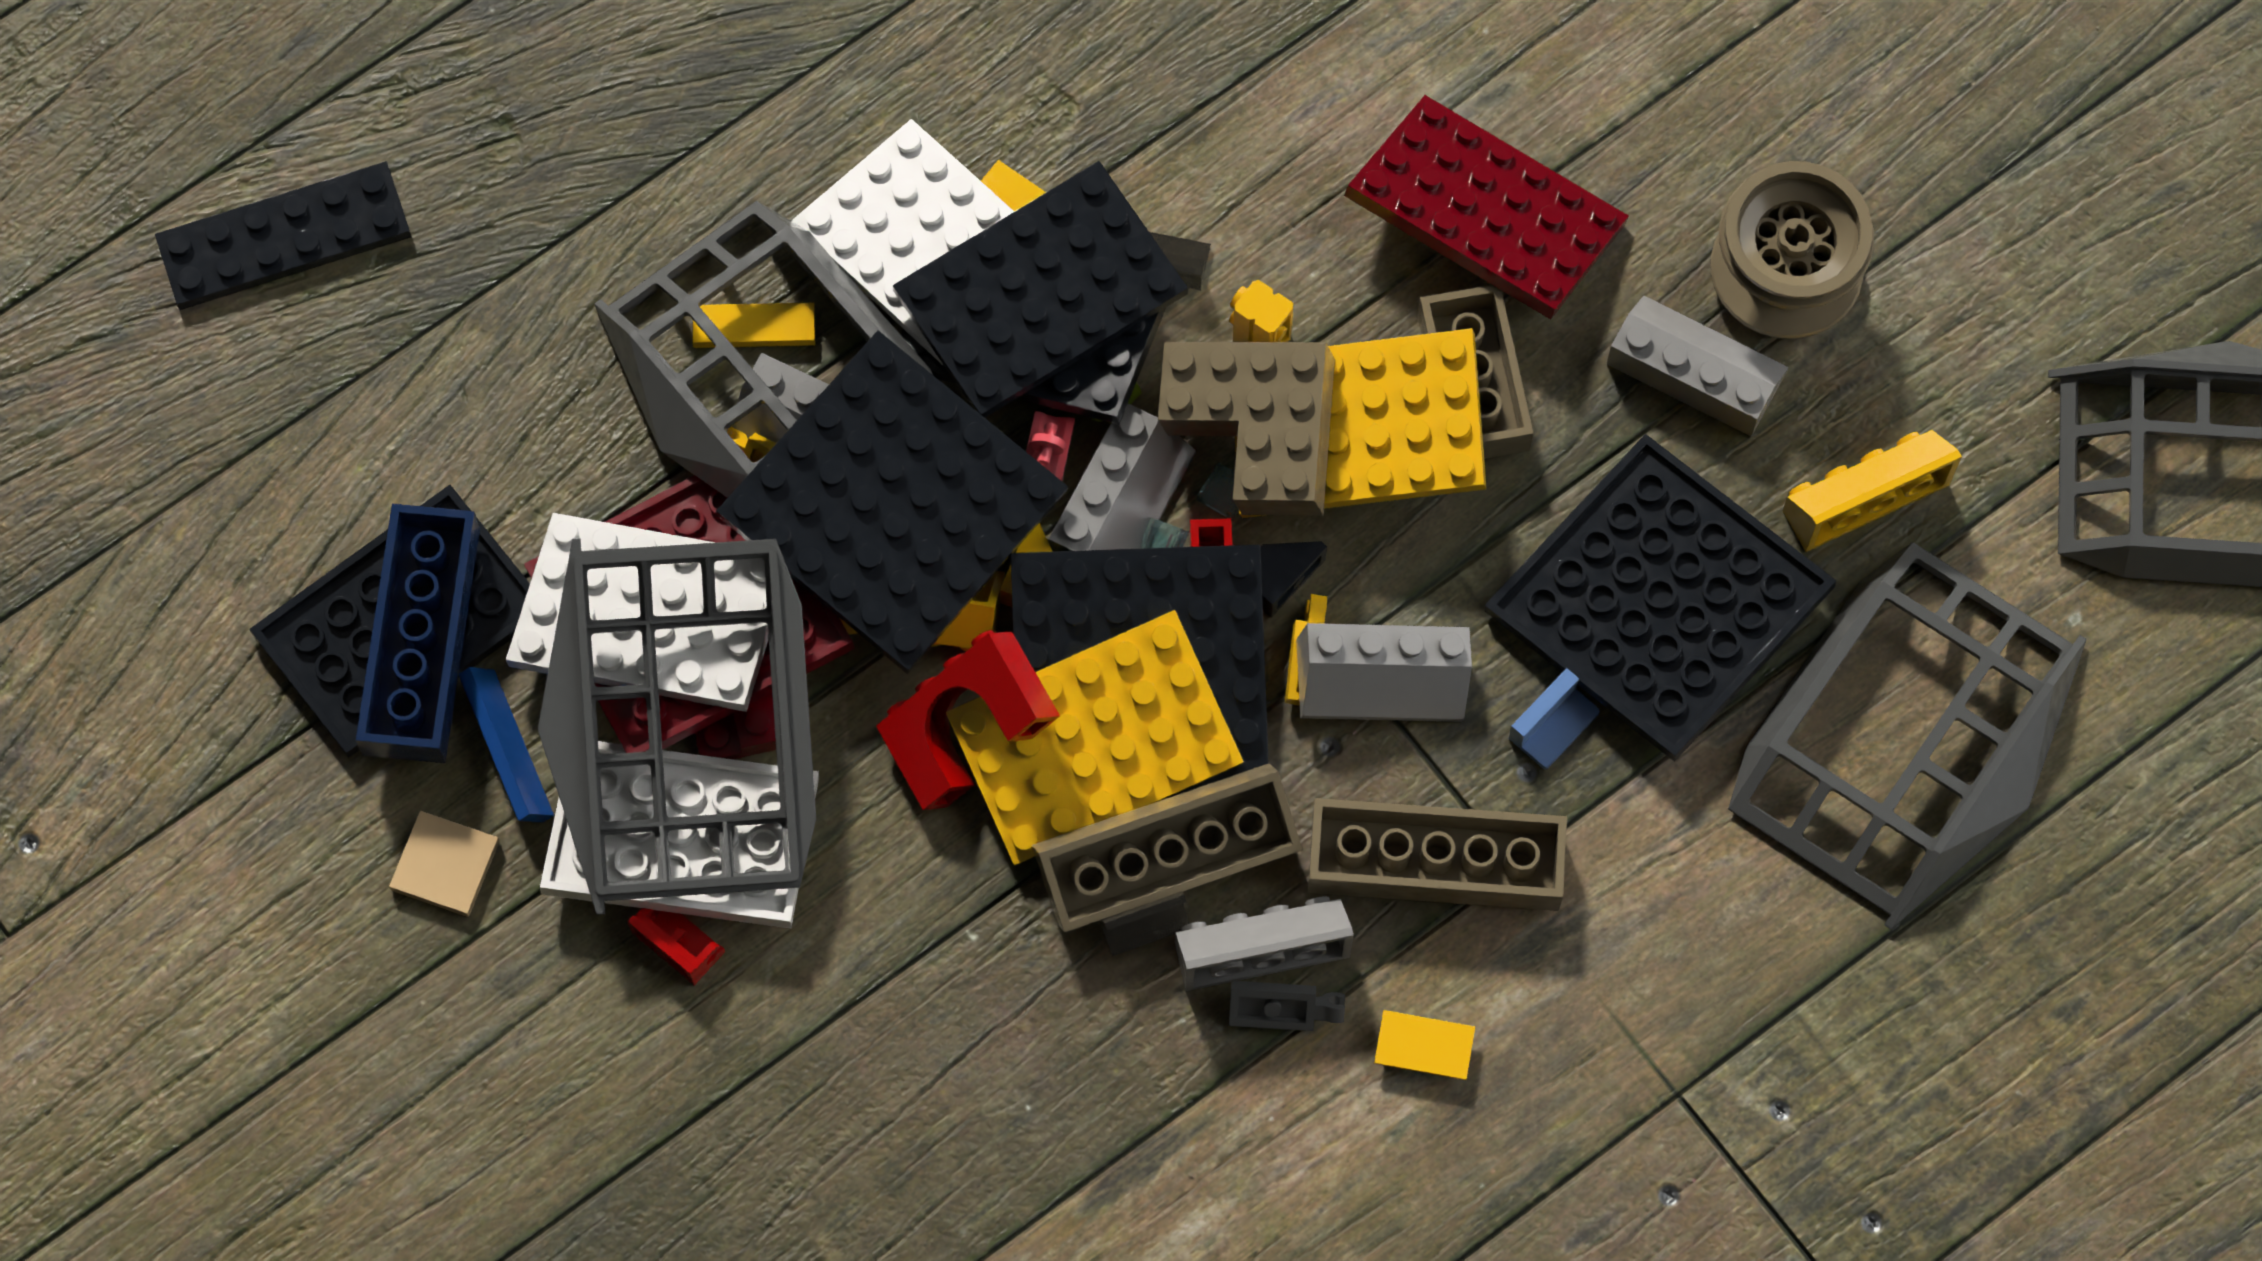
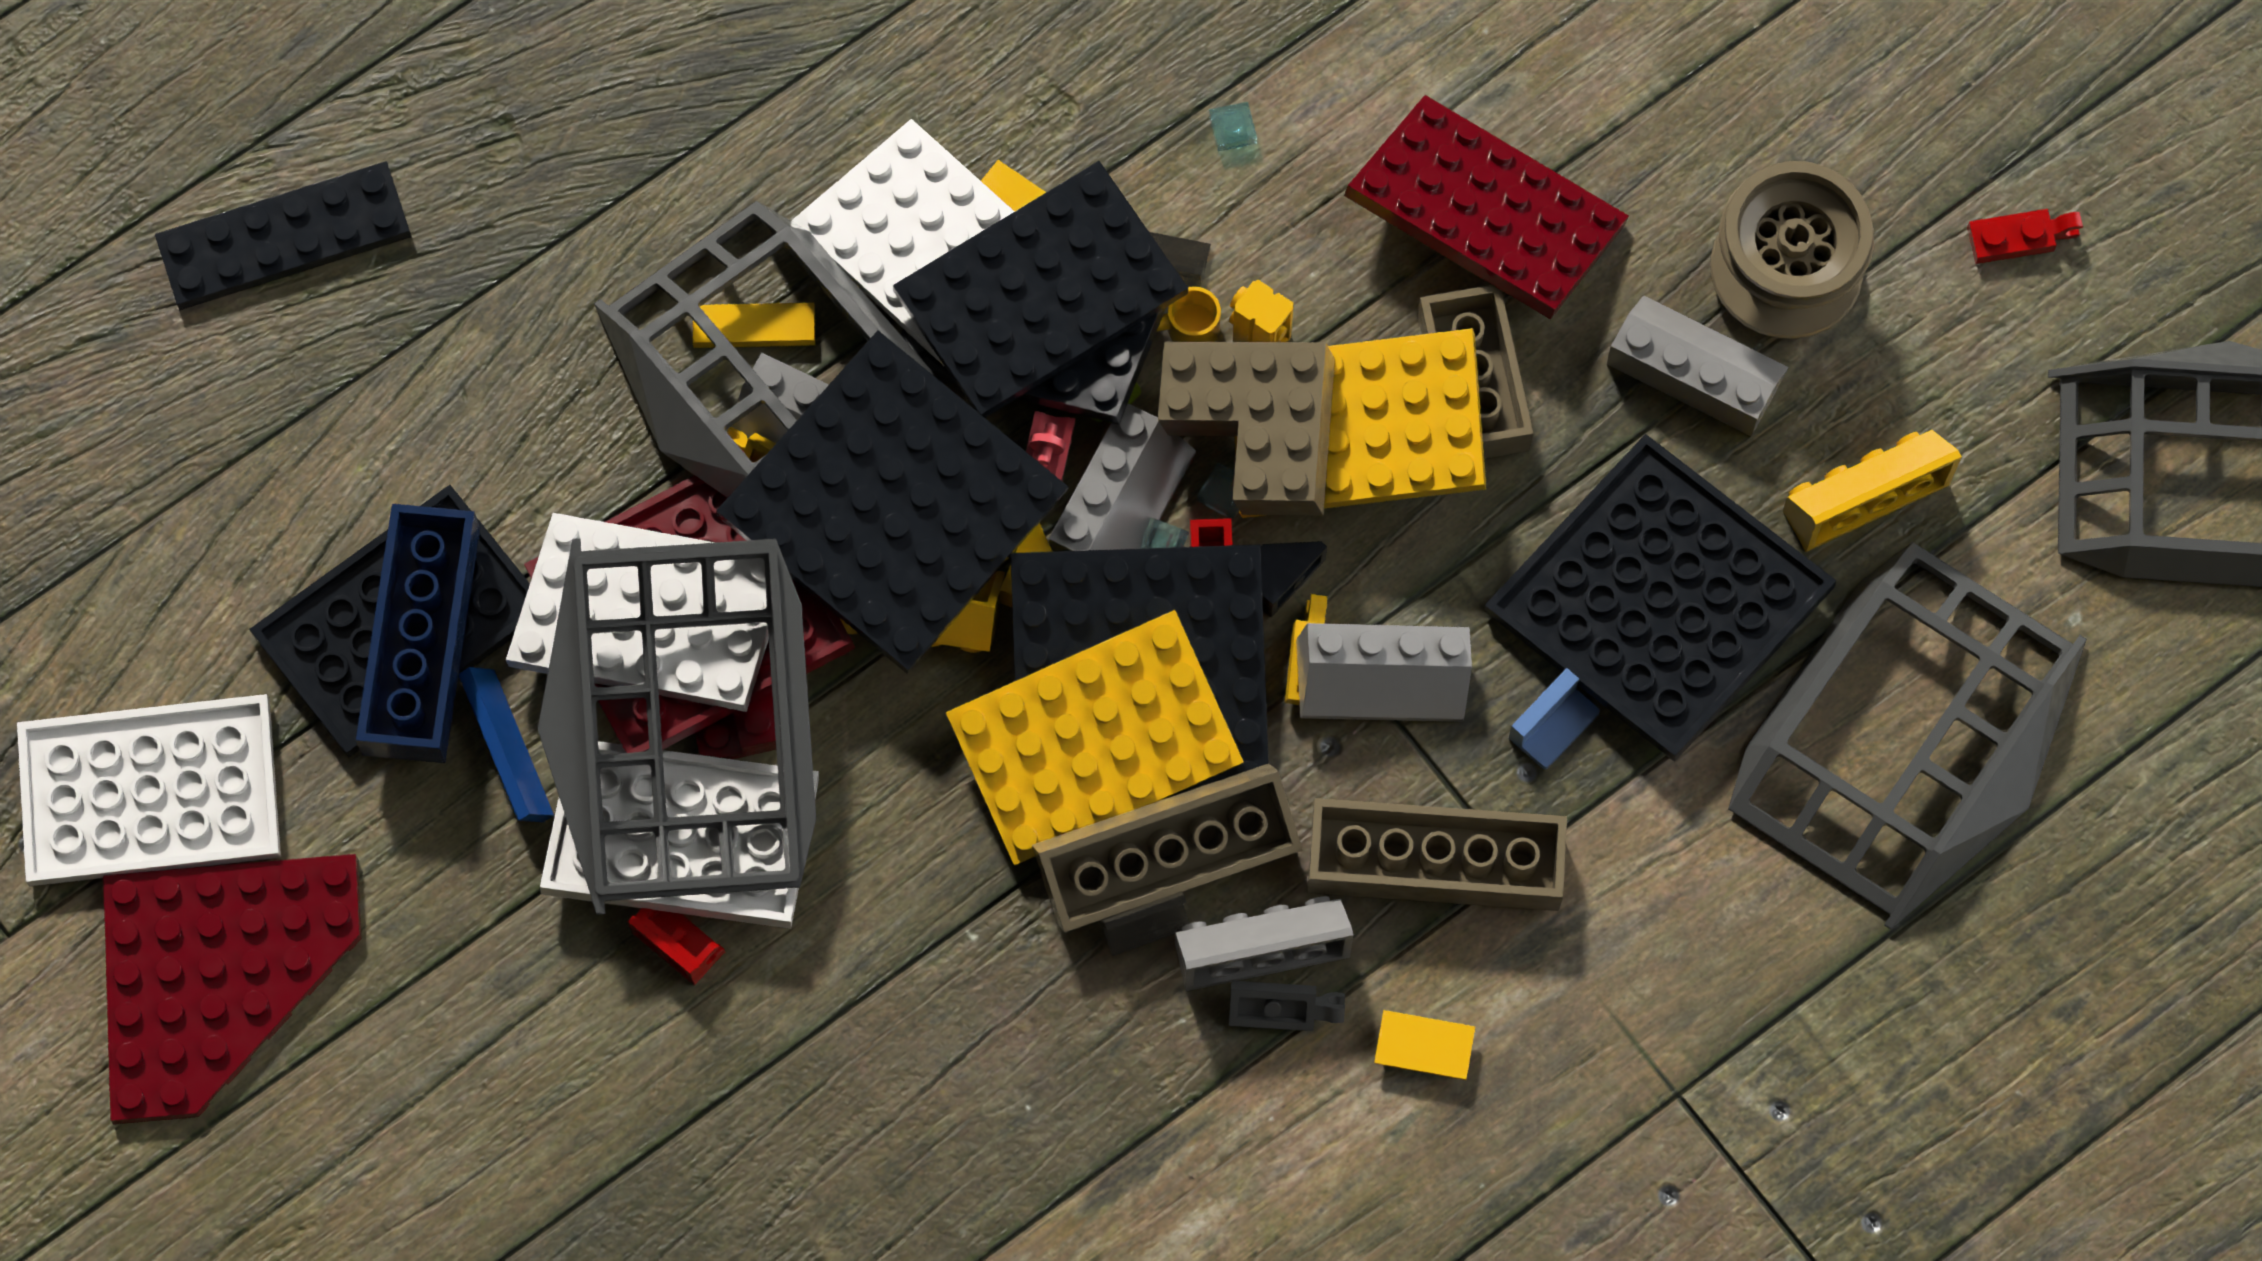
(148, 790): none -> white plate
(212, 969): none -> dark red plate
(444, 863): tan tile -> none
(919, 727): red arch -> none
(1193, 317): none -> yellow piece
(1232, 126): none -> clear light blue plate
(2020, 234): none -> red plate

